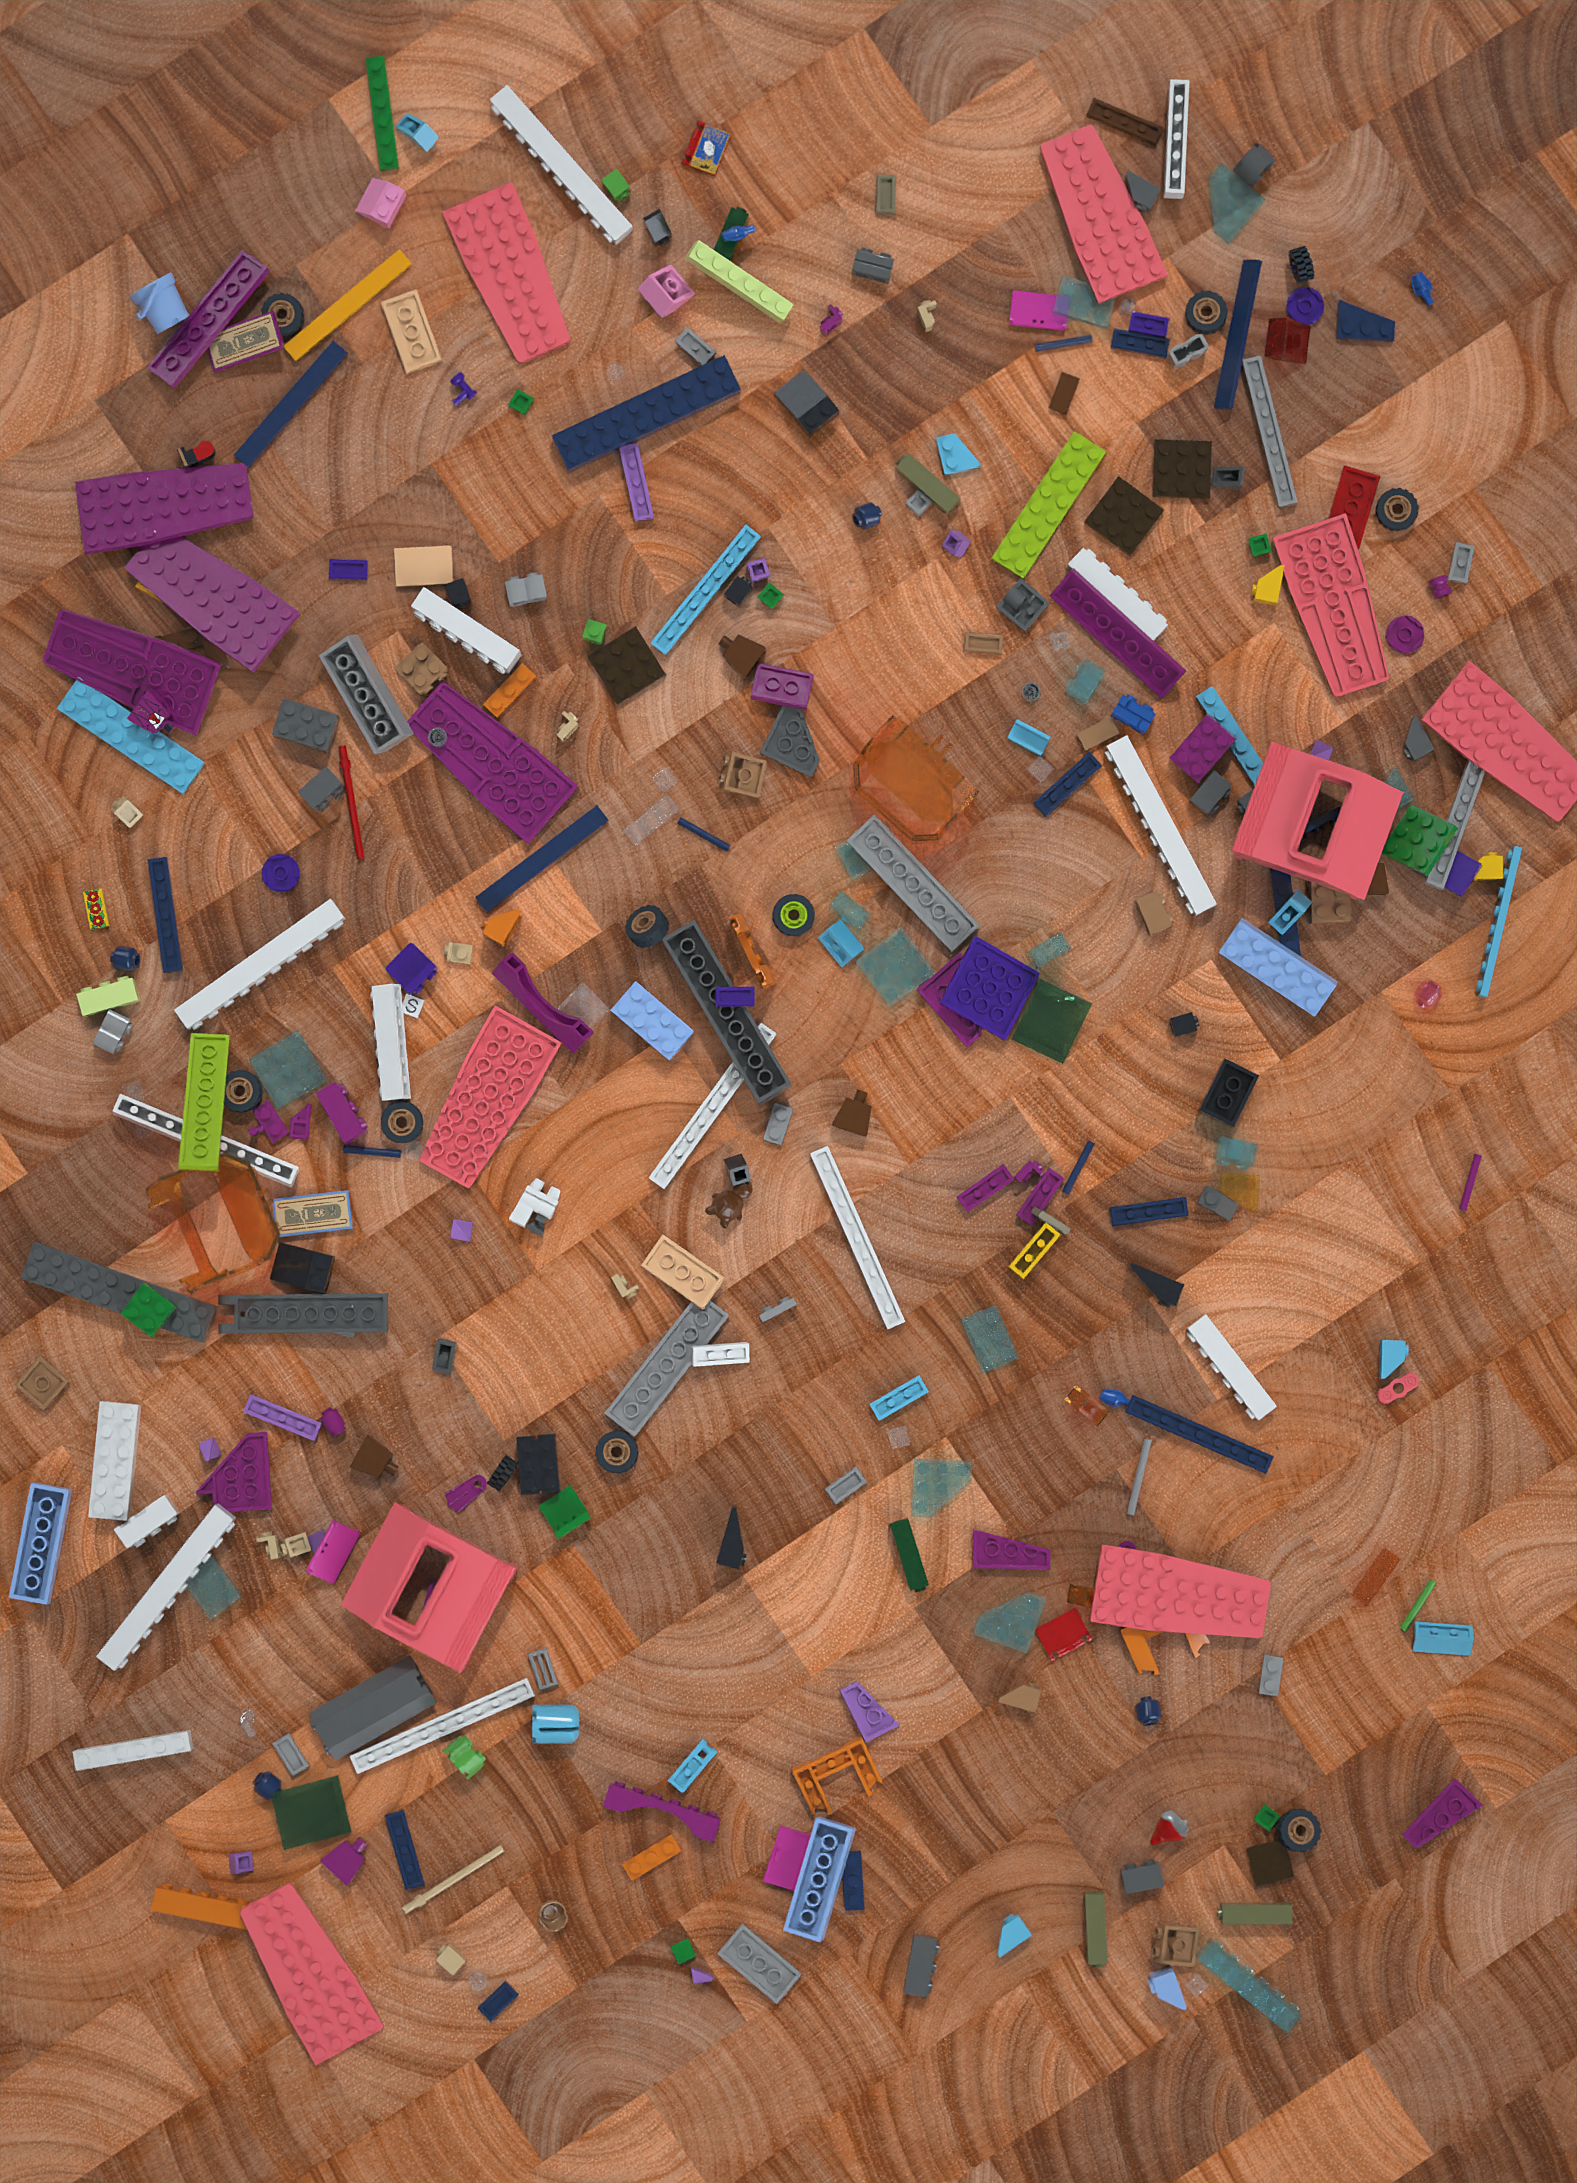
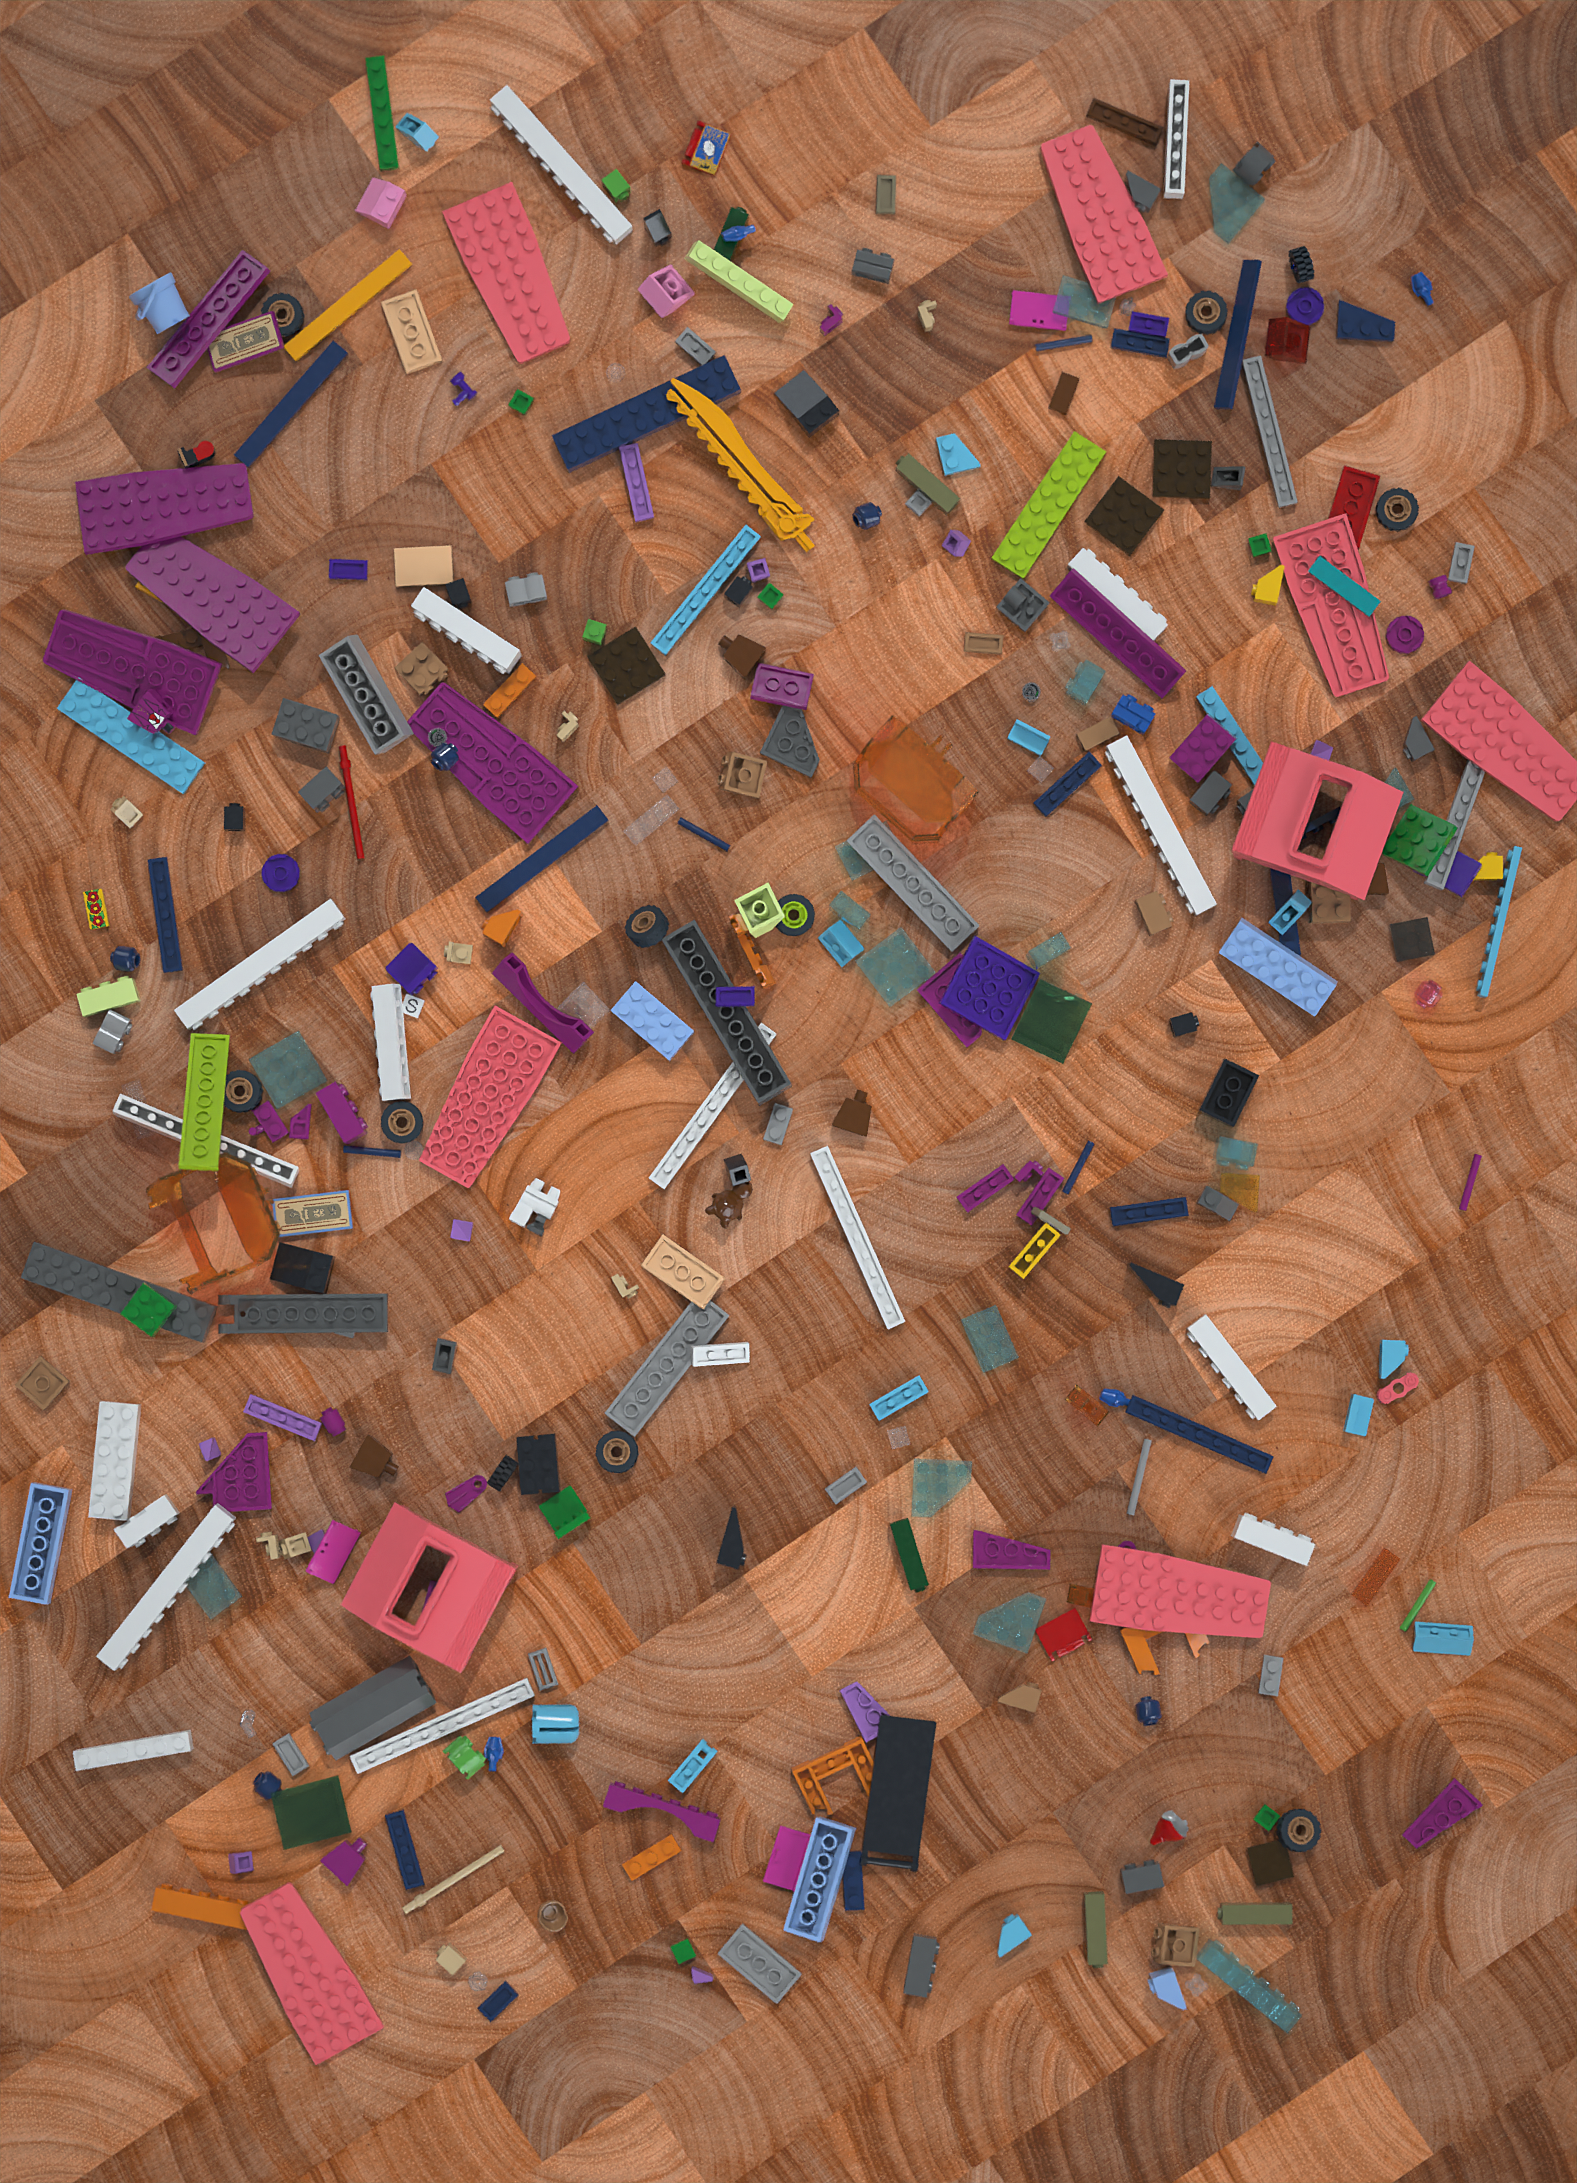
(234, 817): none -> black brick
(444, 756): none -> dark blue head
(493, 1751): none -> blue piece
(760, 910): none -> yellowish green slope
(770, 1312): light grey plate -> none
(776, 515): none -> light orange piece
(898, 1790): none -> black flag
(1273, 1540): none -> white brick
(1344, 586): none -> teal tile
(1358, 1415): none -> medium azure panel
(1411, 939): none -> clear smoke plate

